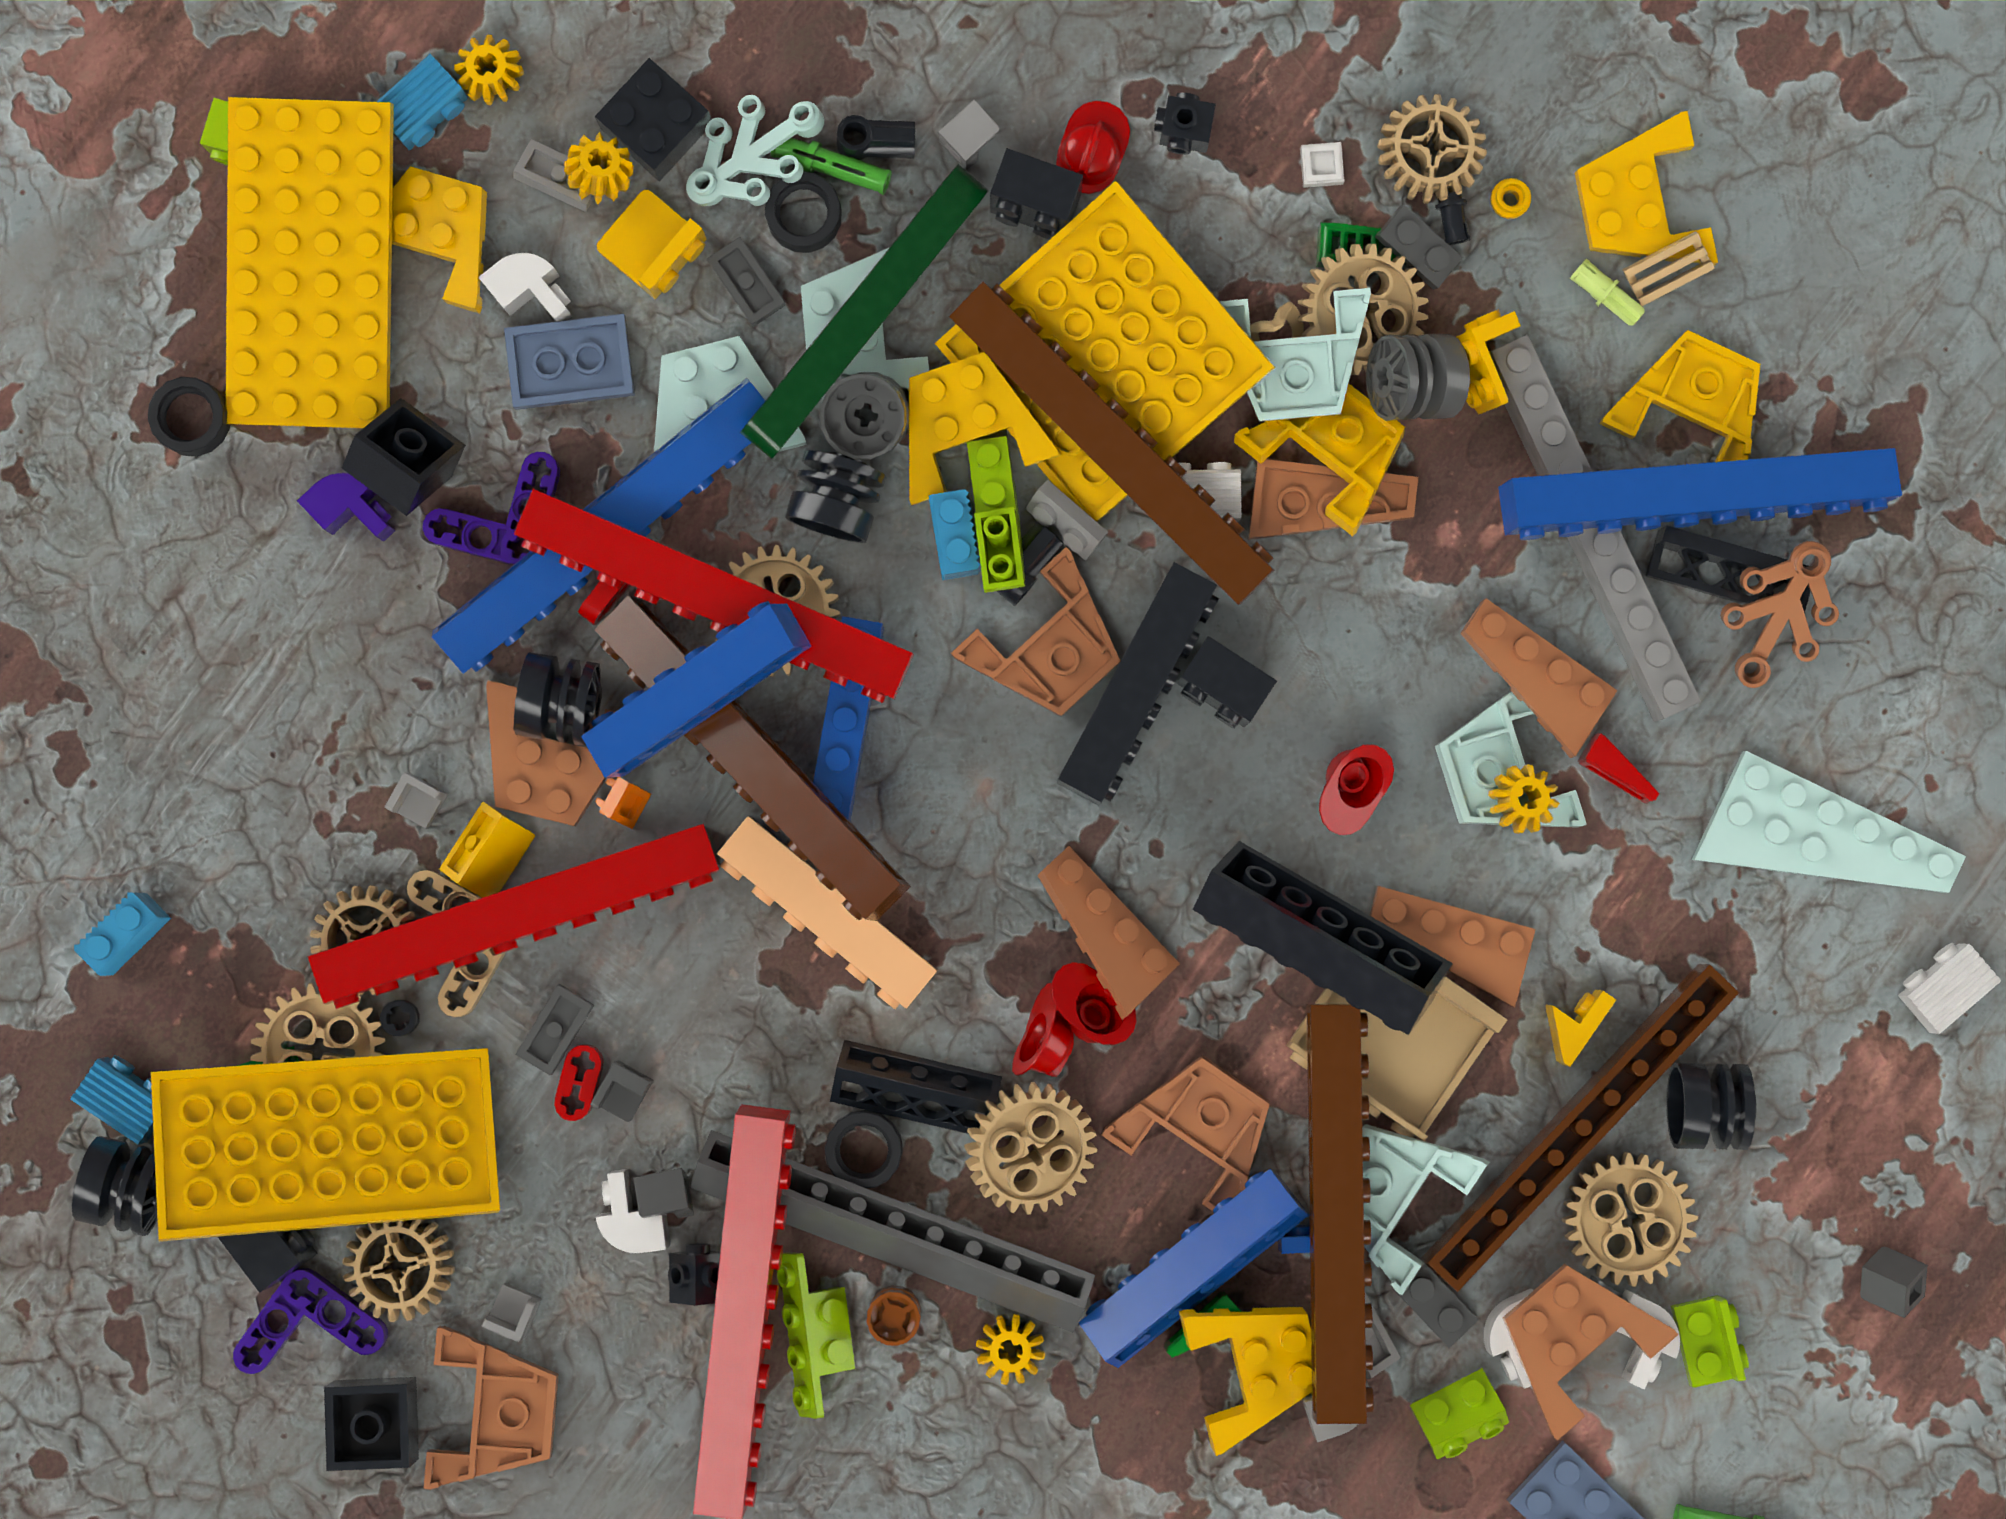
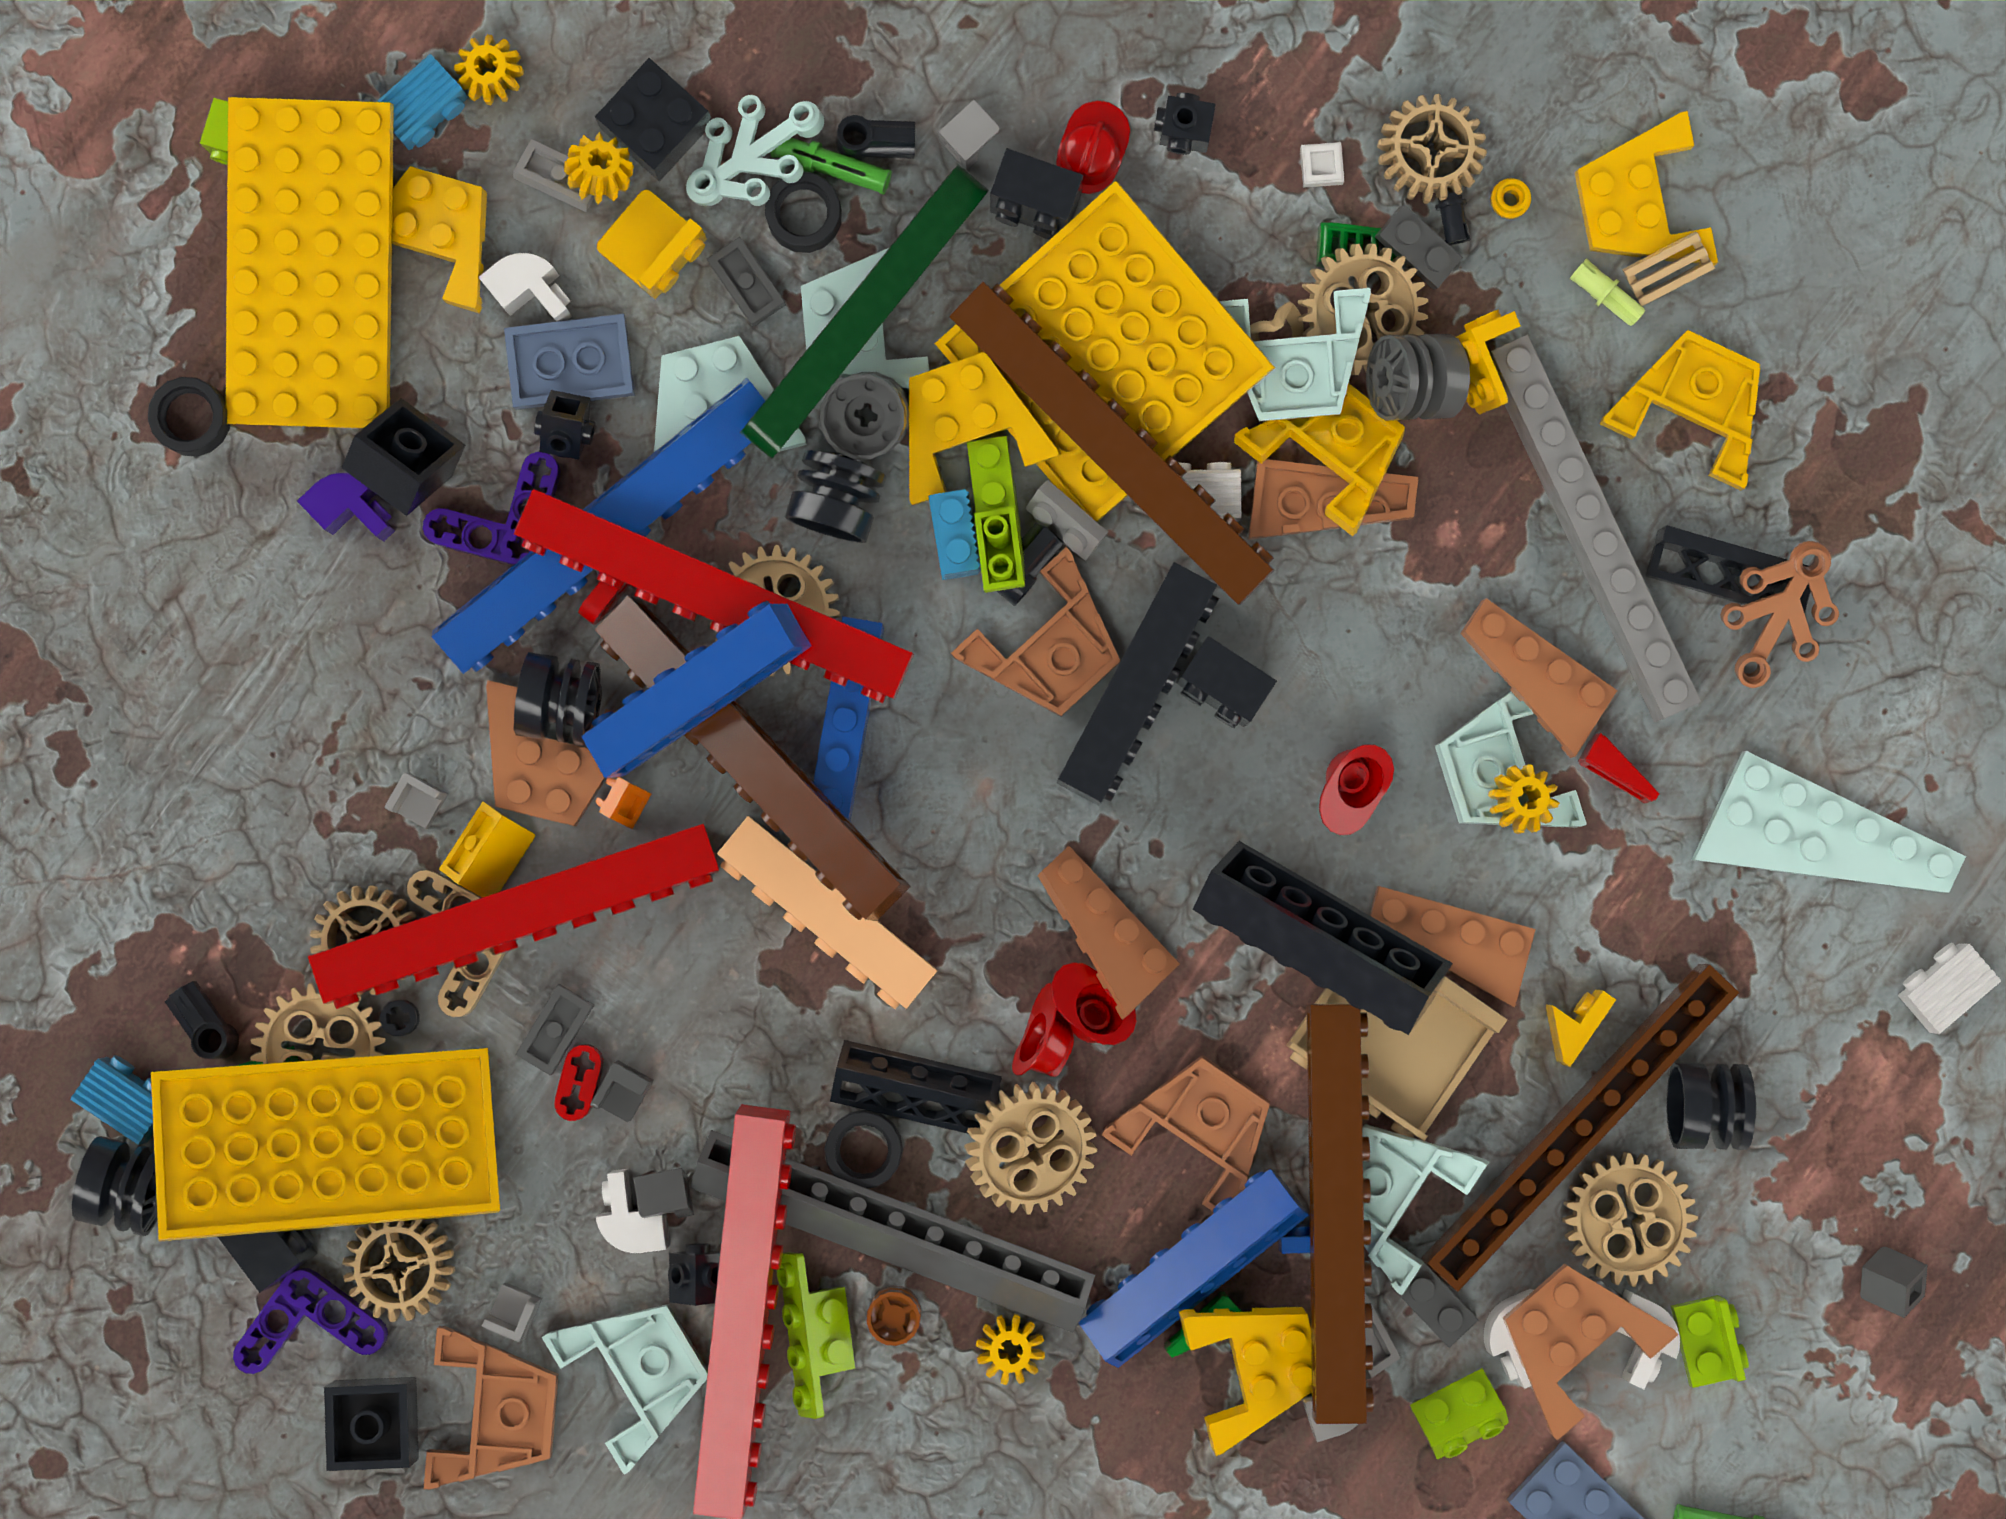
(121, 933): dark azure brick -> none
(200, 1019): none -> black piece
(564, 425): none -> black brick
(651, 1364): none -> light aqua wing
(1699, 492): blue brick -> none

